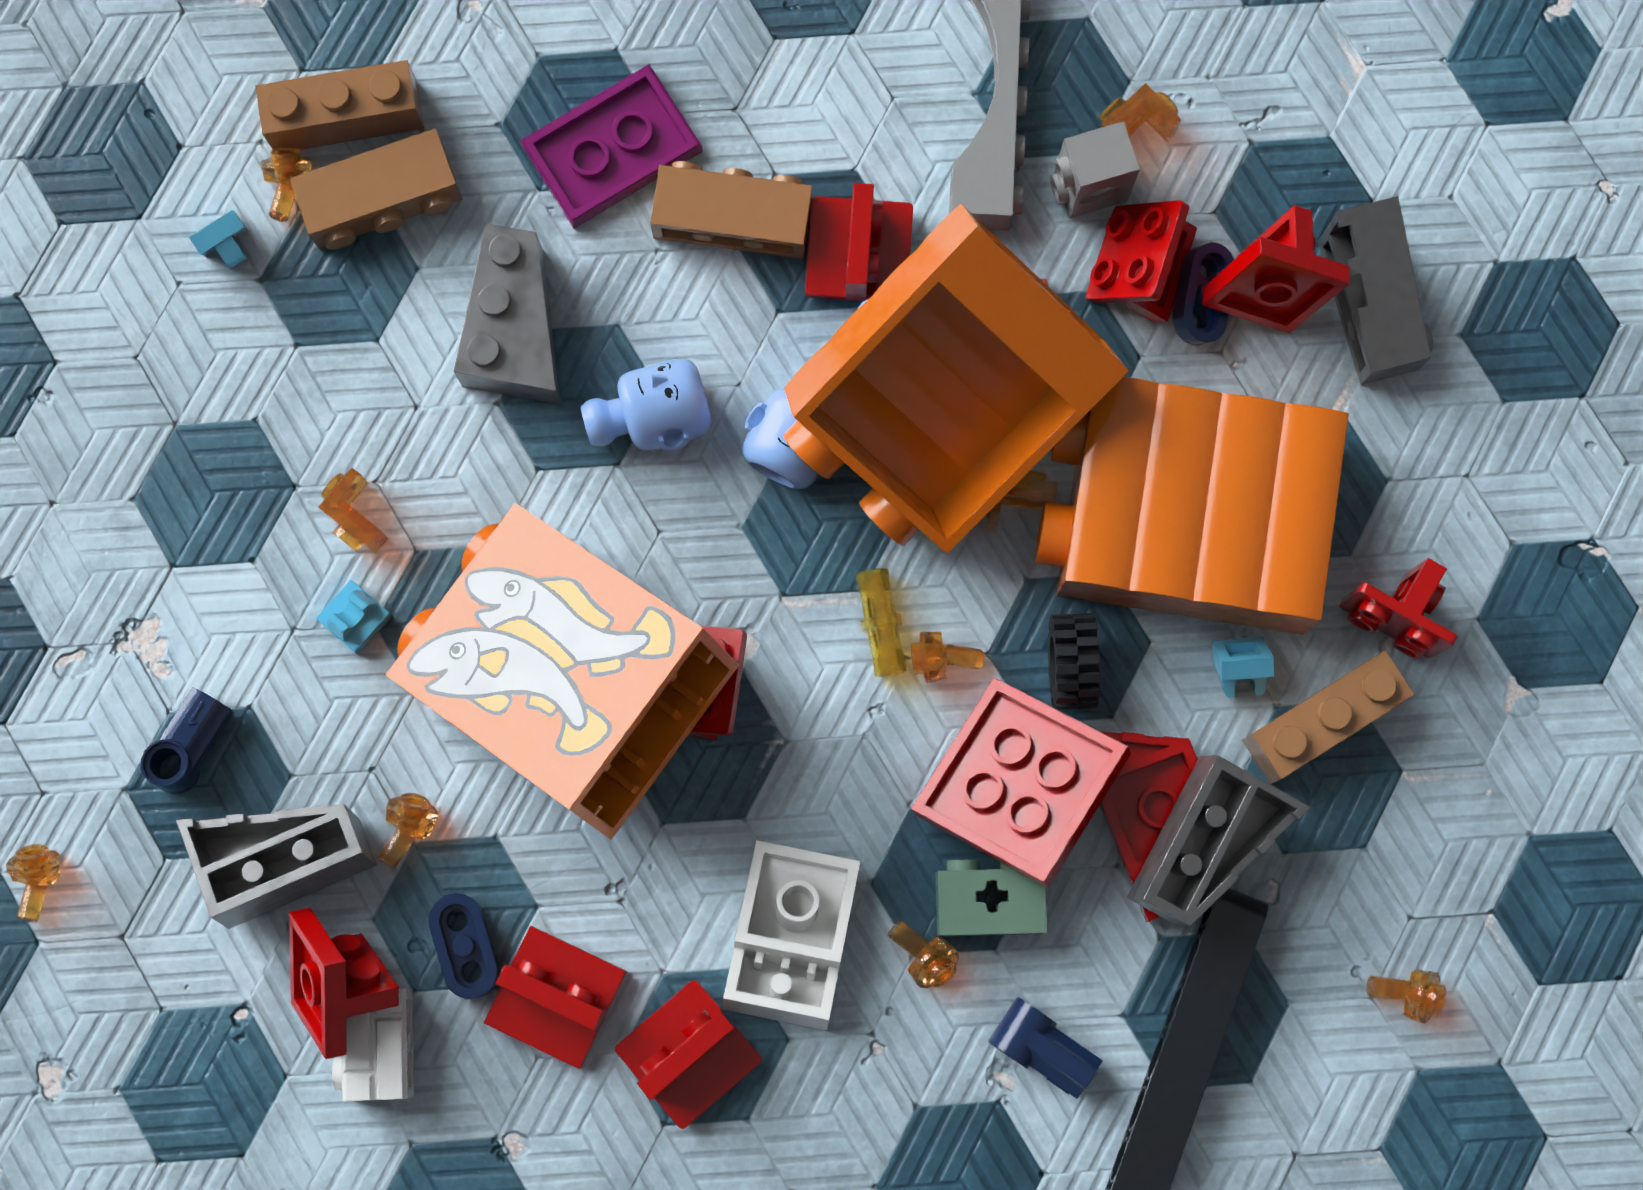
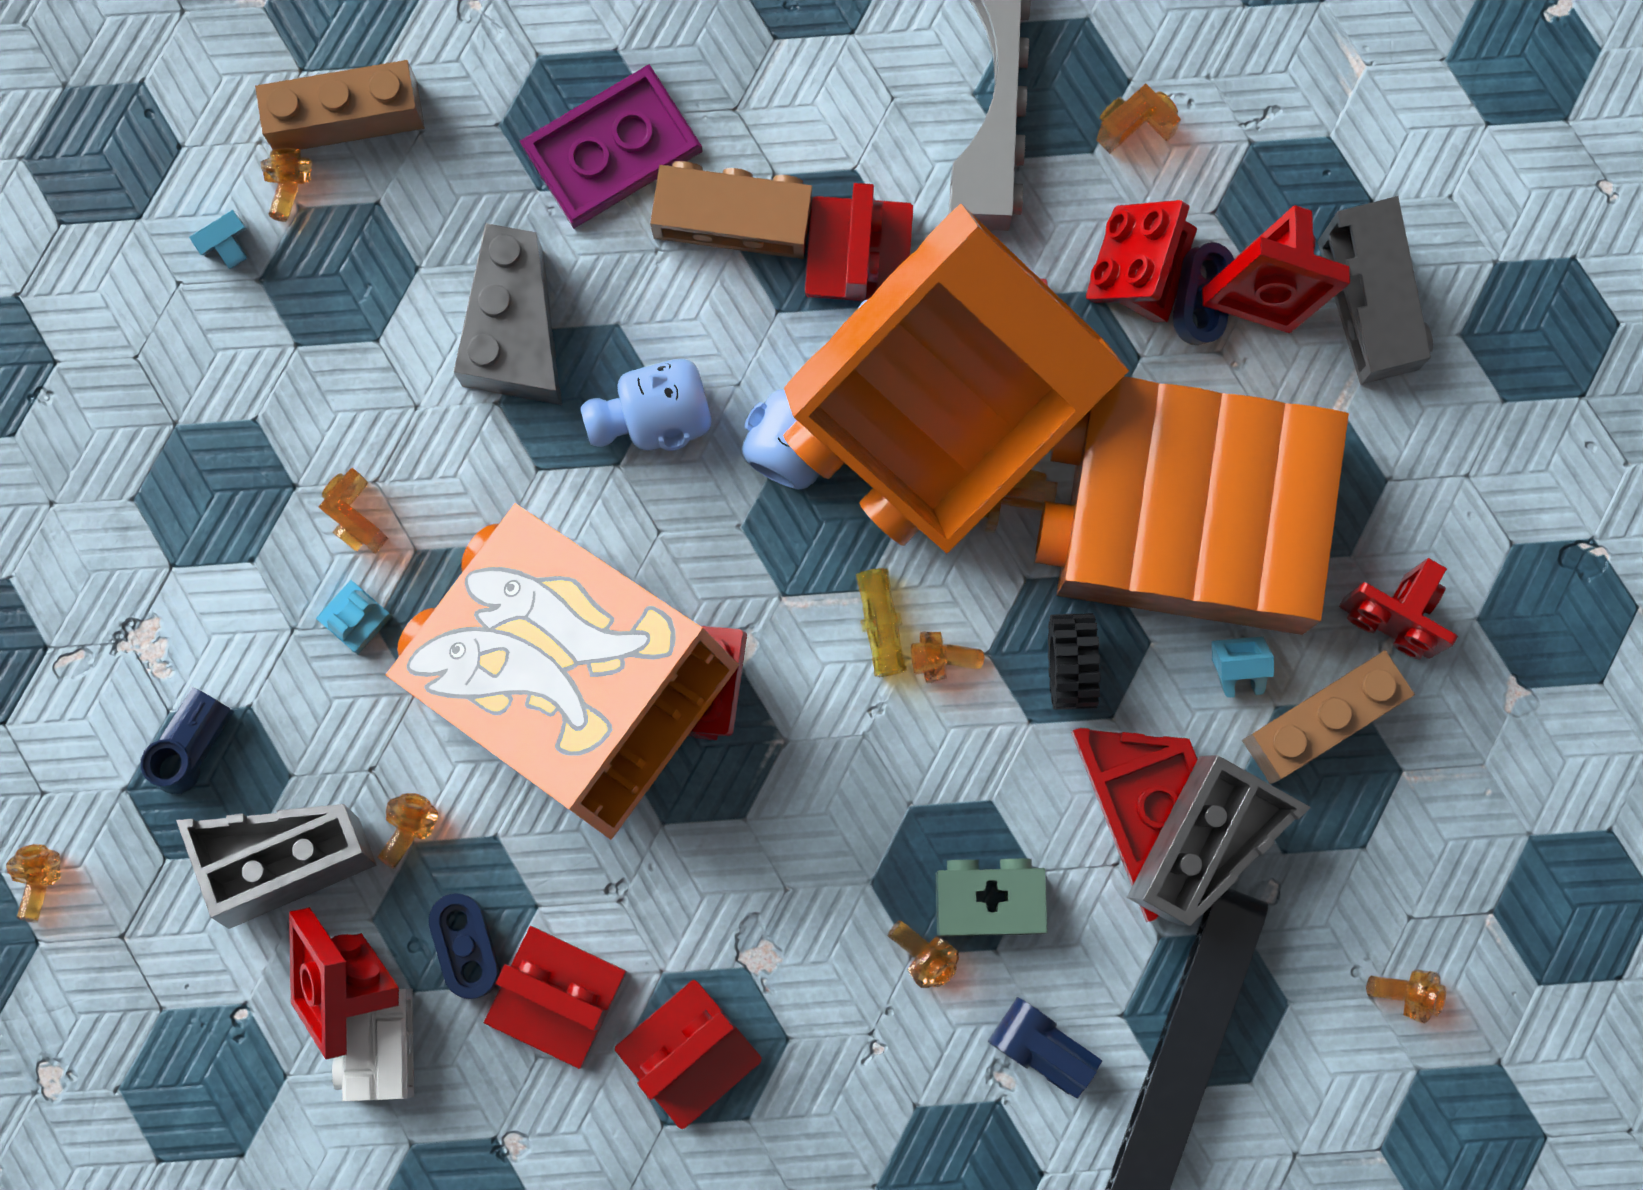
(376, 190): medium nougat brick -> none
(791, 935): white slope -> none
(1021, 782): plate -> none
(1095, 170): light grey brick -> none

